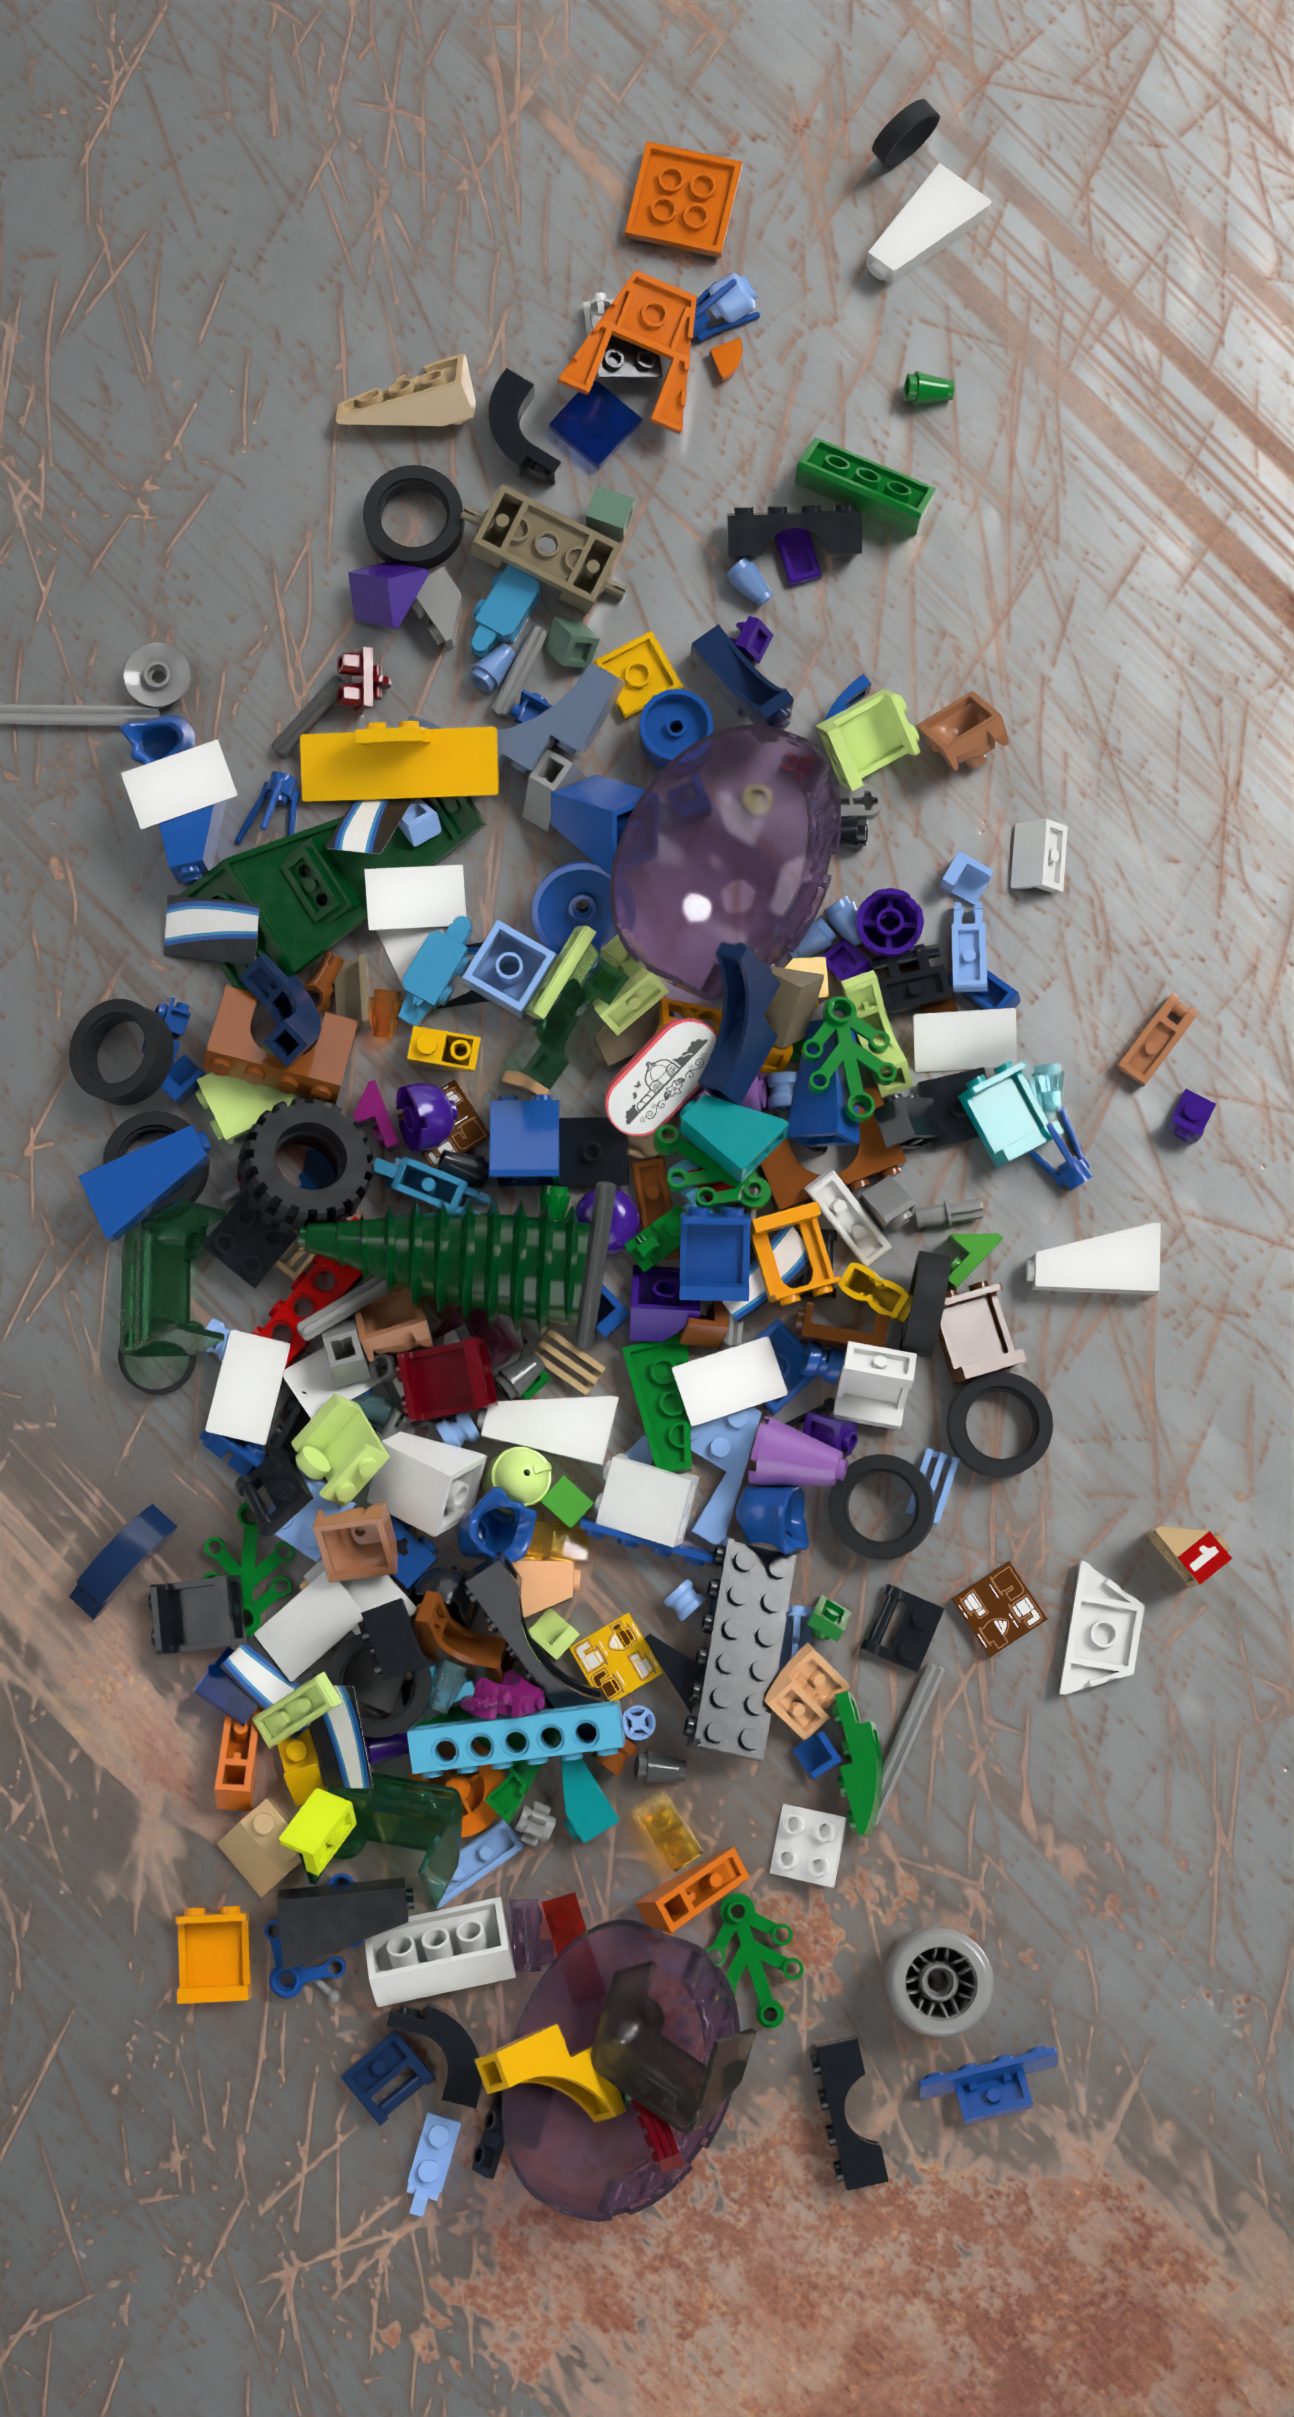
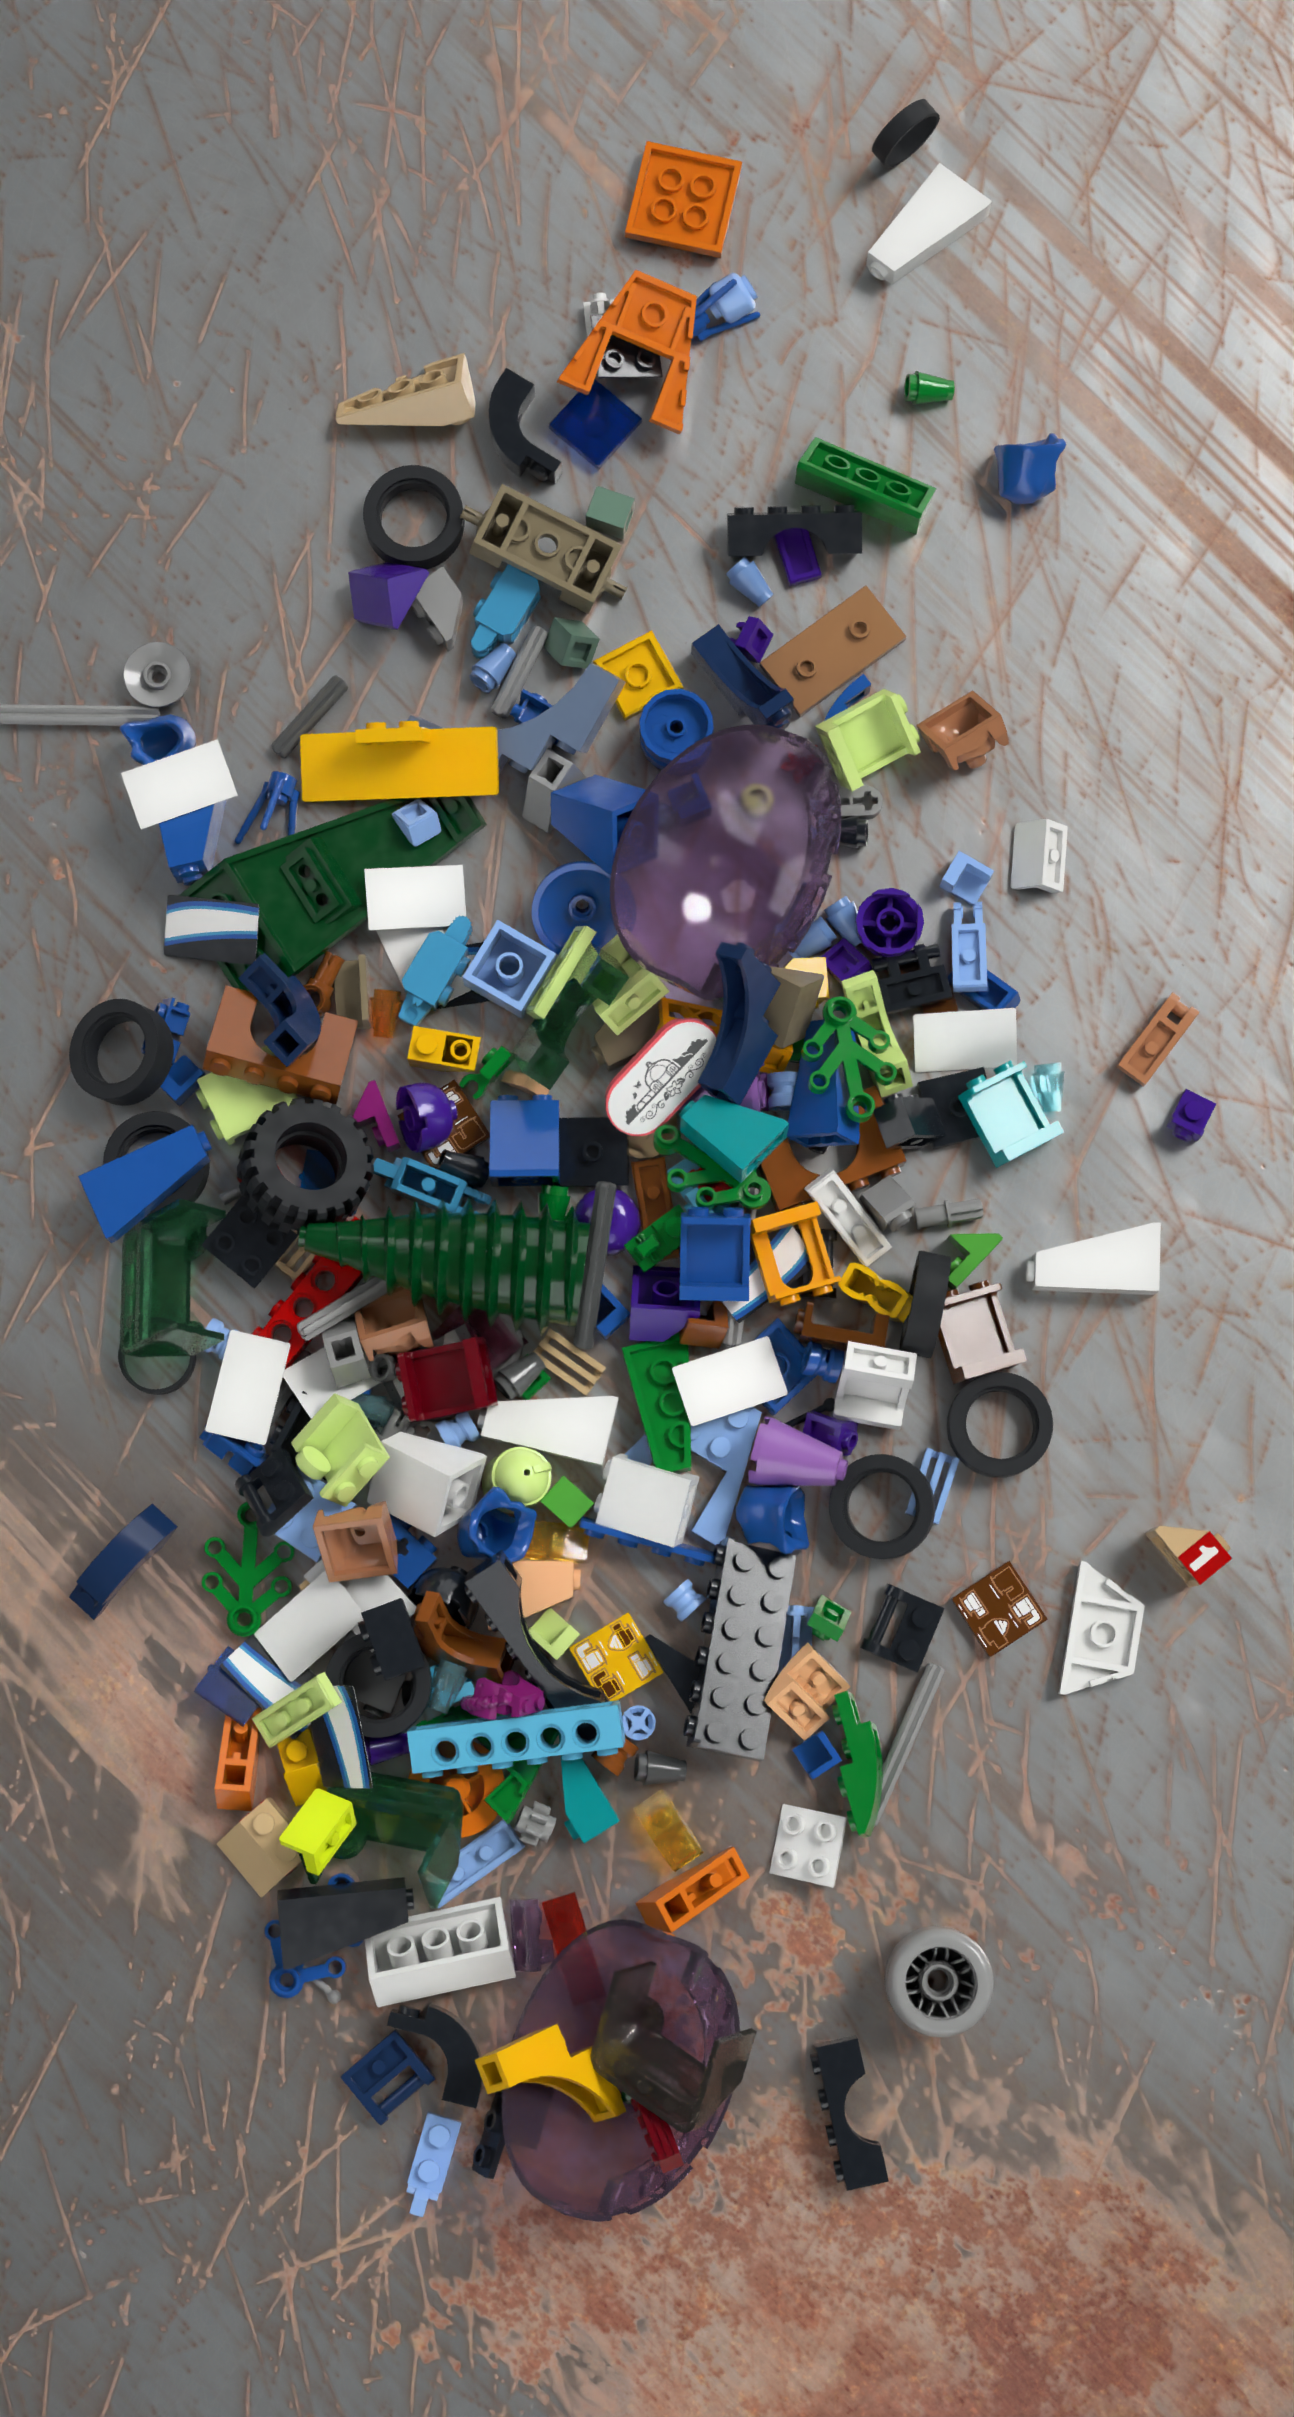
(197, 1614): black panel -> none
(214, 1955): light orange panel -> none
(366, 680): hips -> none
(368, 825): sticker -> none
(494, 1065): none -> green plate
(727, 358): orange tile -> none
(752, 1952): green plant -> none
(833, 650): none -> medium nougat plate
(992, 2087): blue bracket -> none
(1028, 469): none -> blue piece
(1074, 1169): blue plant -> none

